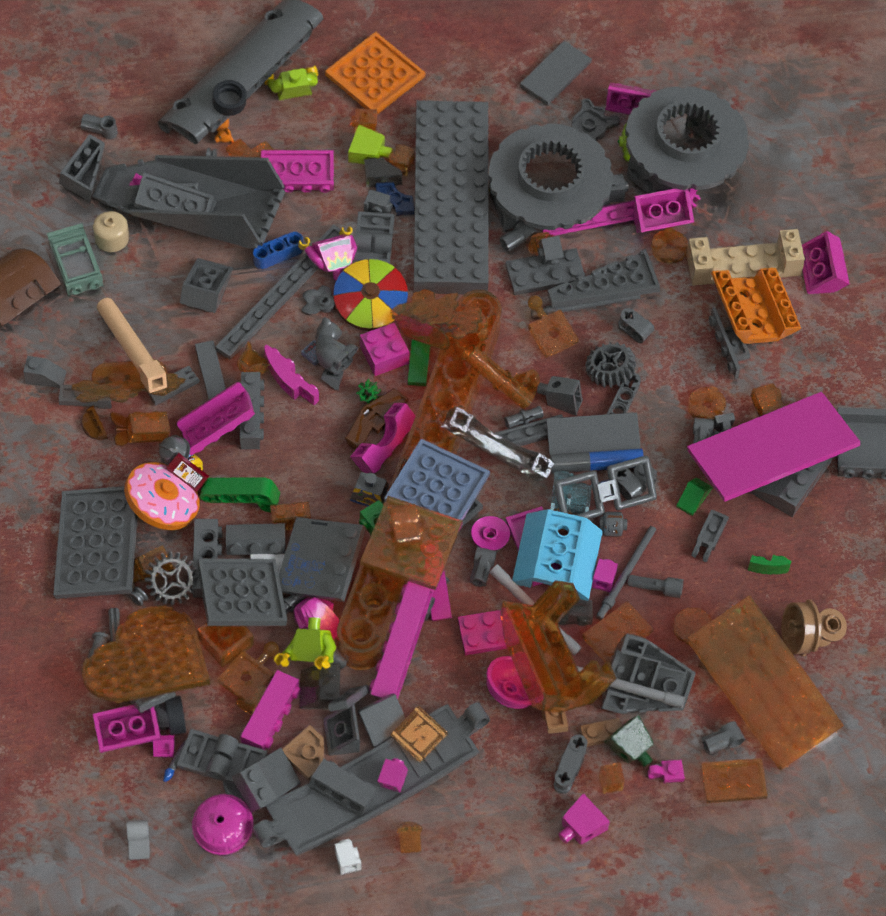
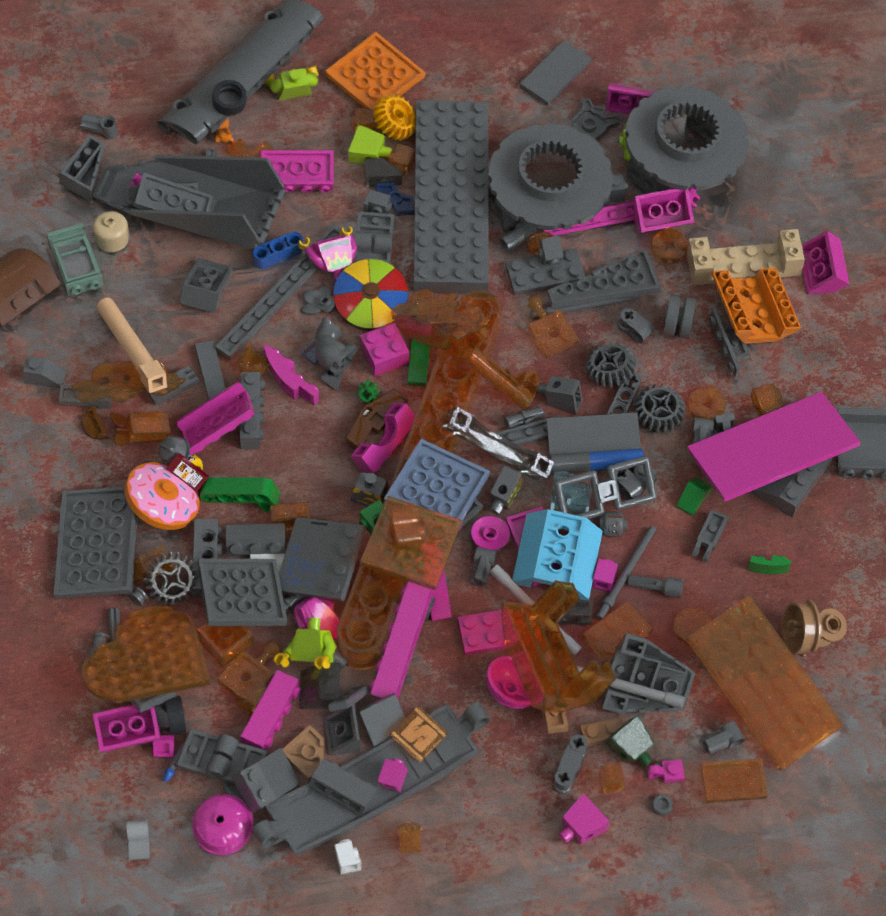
(395, 117): none -> light orange gear
(505, 490): none -> dark grey torso
(661, 415): none -> dark grey gear
(662, 805): none -> dark grey tile
(679, 316): none -> dark grey wheel

